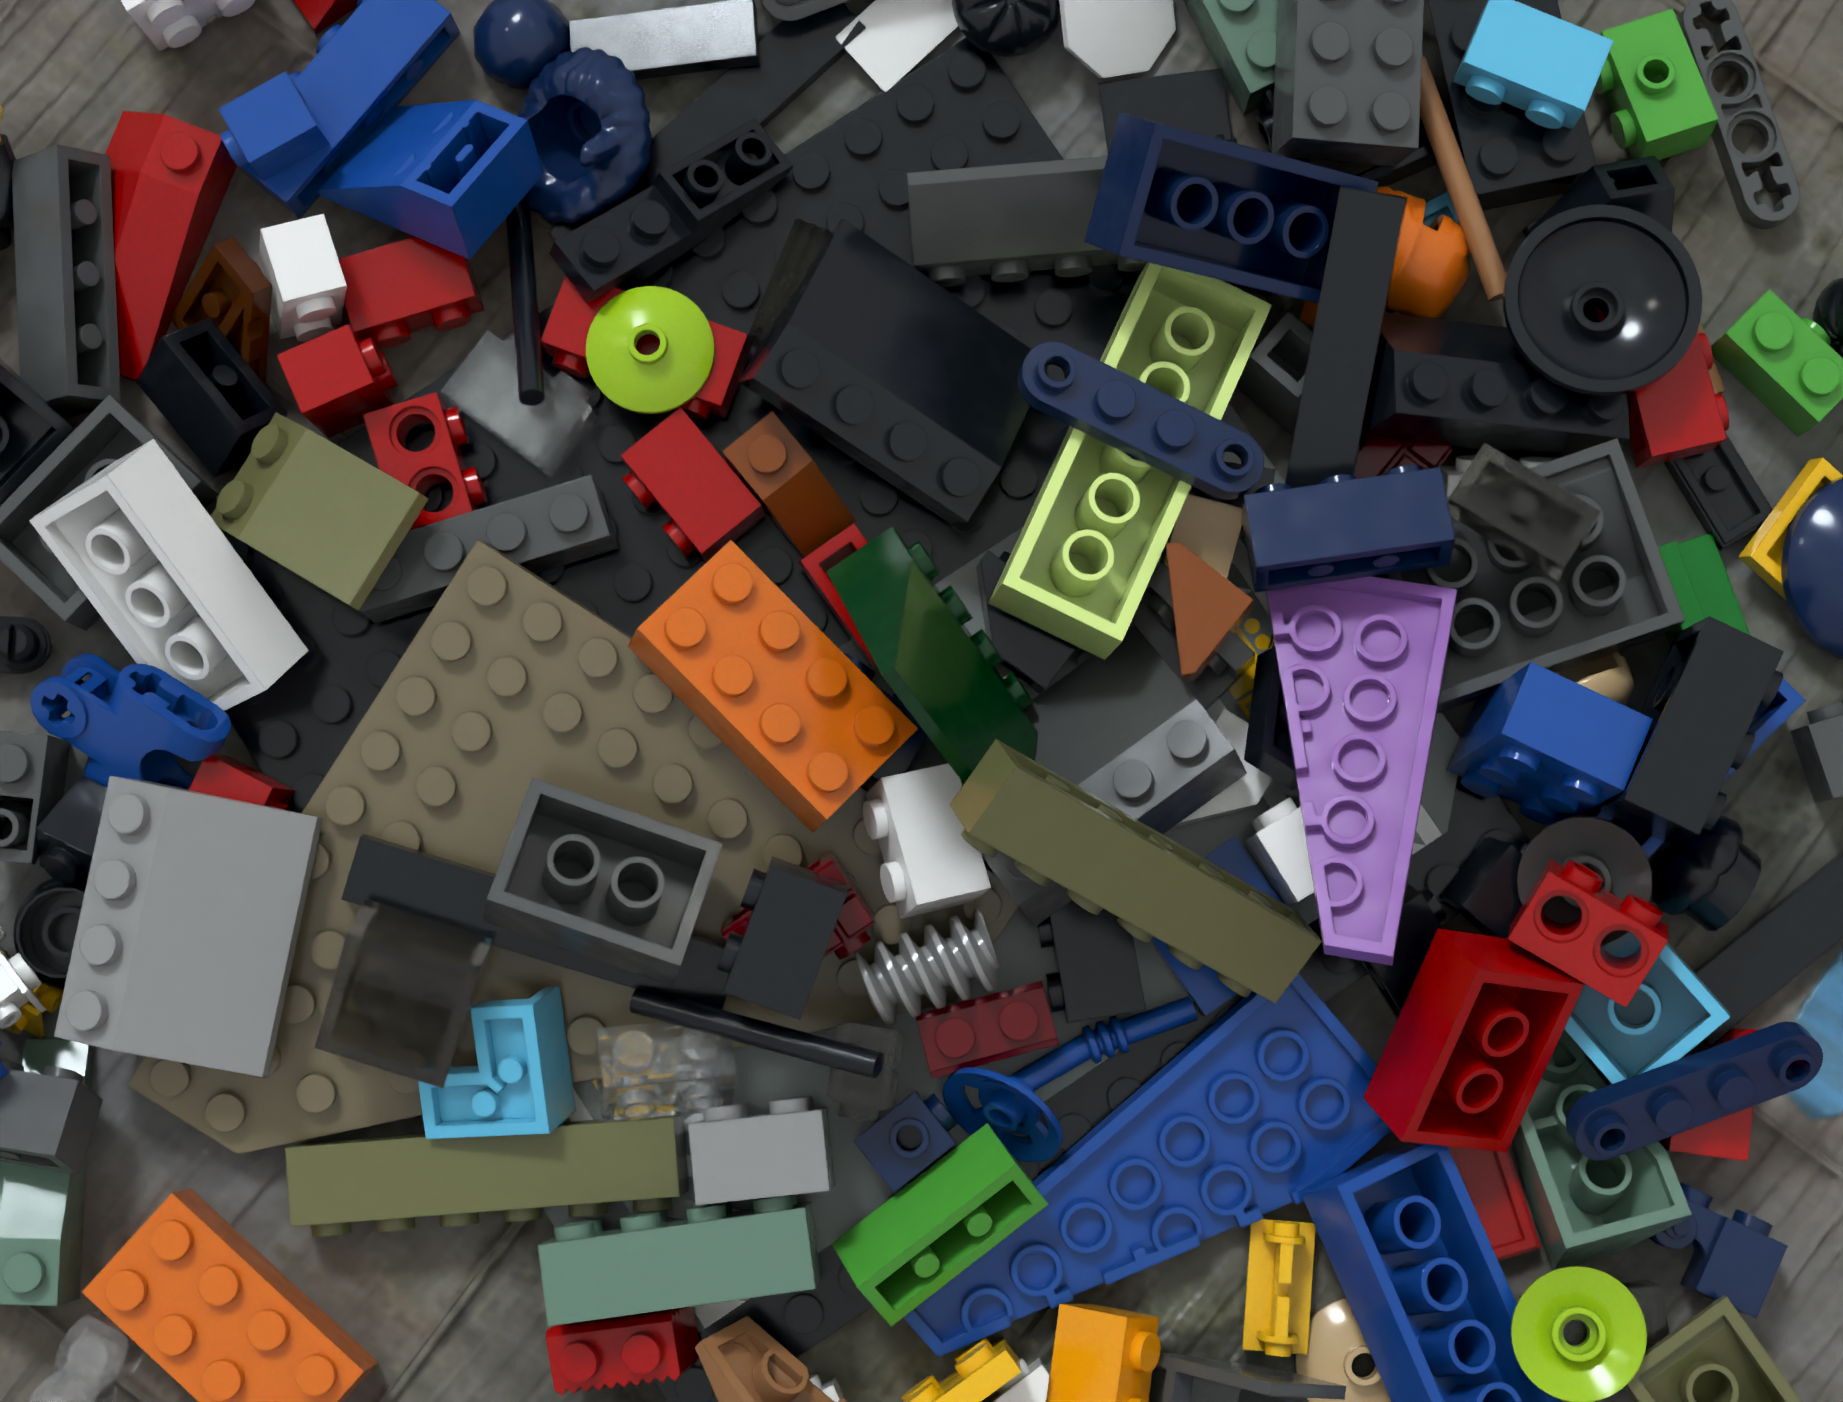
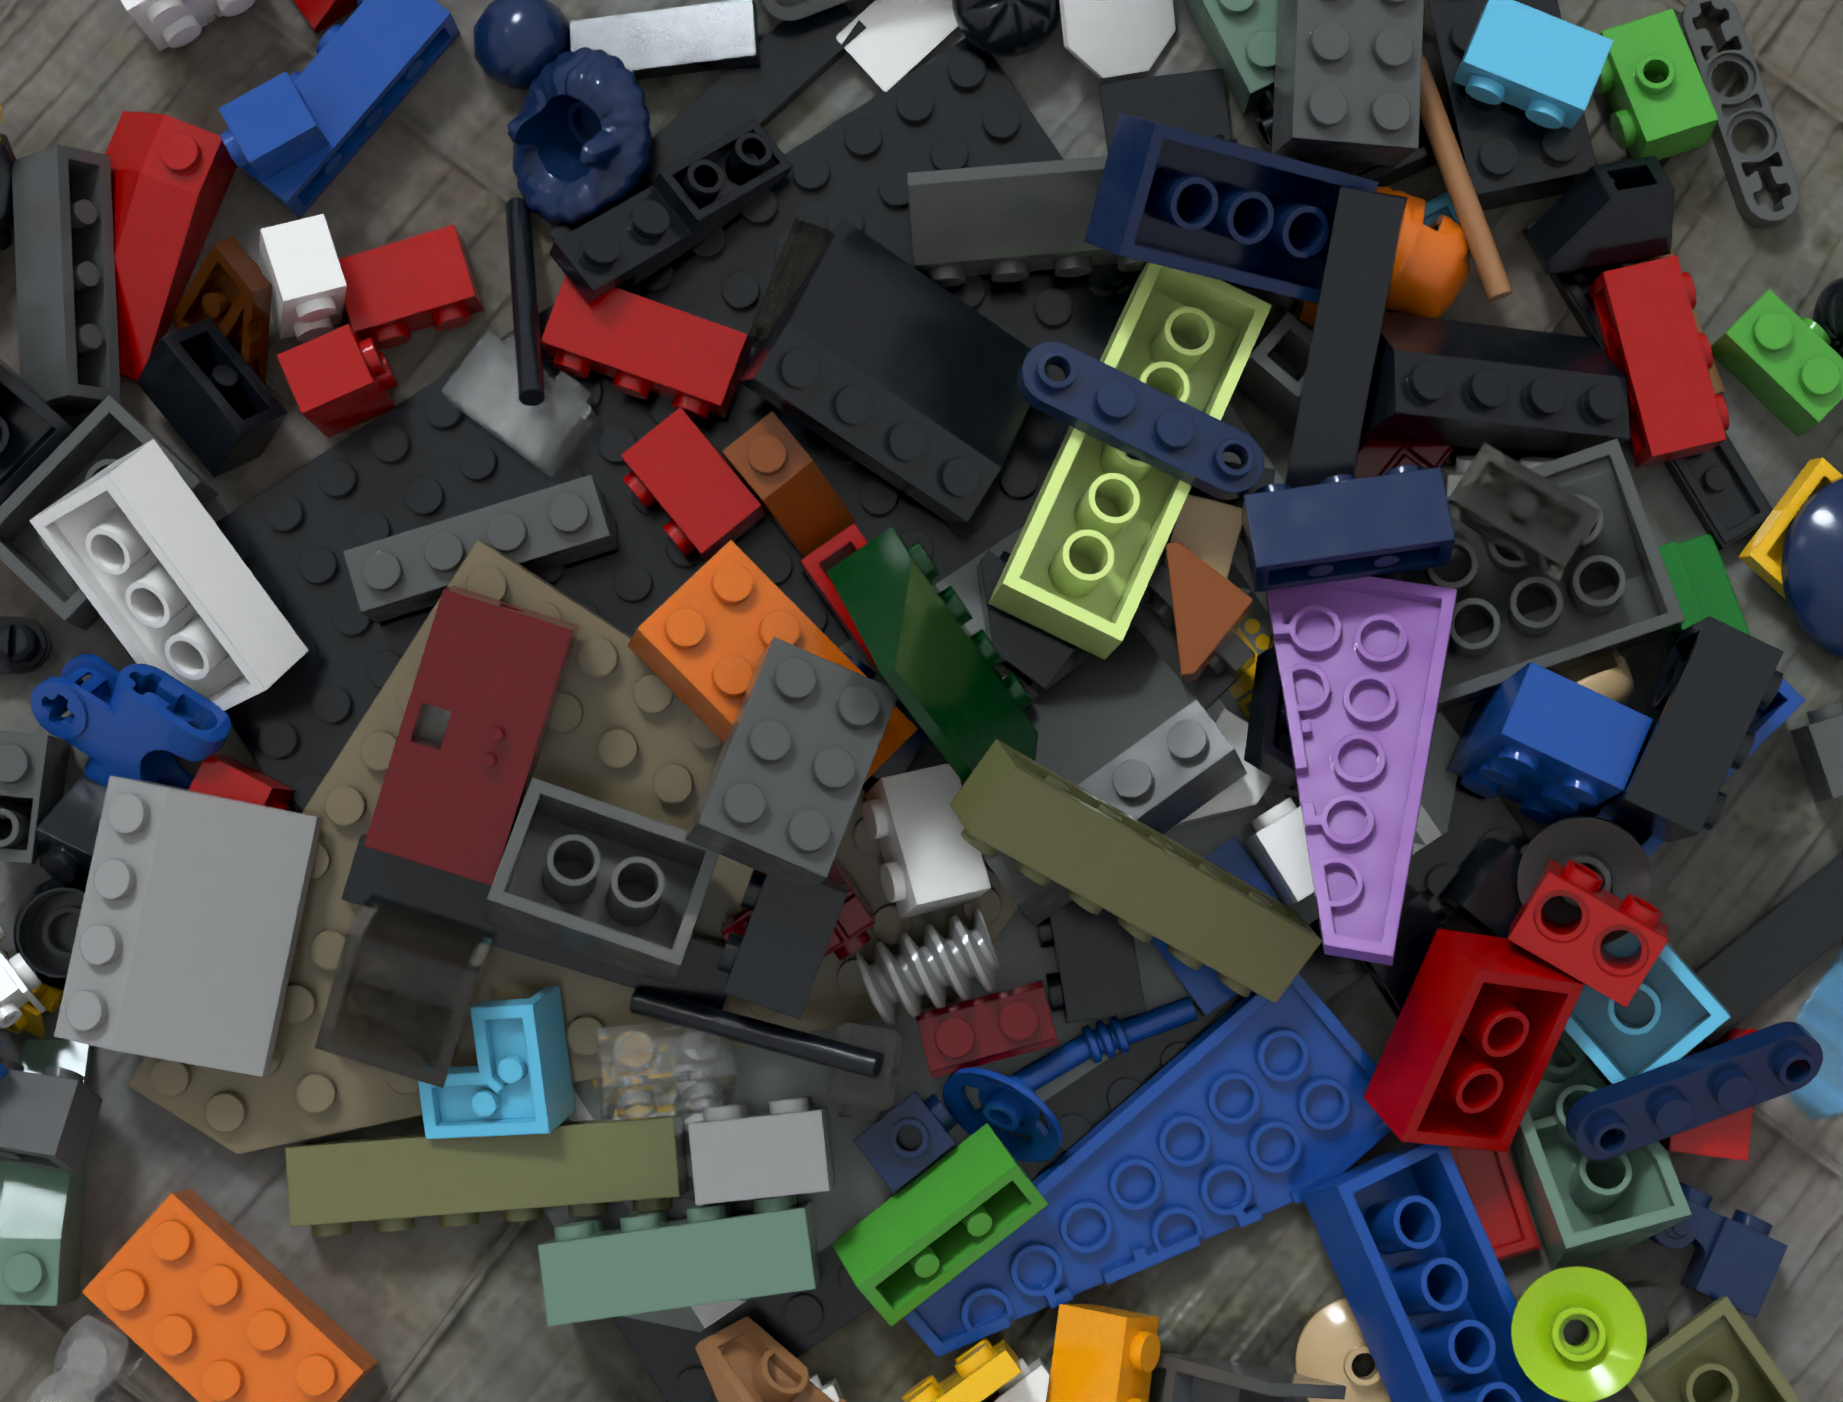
(317, 510): olive slope -> none
(434, 465): red brick -> none
(440, 172): blue slope -> none
(471, 734): none -> dark red brick
(622, 1350): red brick -> none
(656, 380): lime dish -> none
(792, 765): none -> dark grey brick
(1279, 1287): yellow hinge -> none
(1624, 268): black dish -> none
(1706, 875): black piece -> none

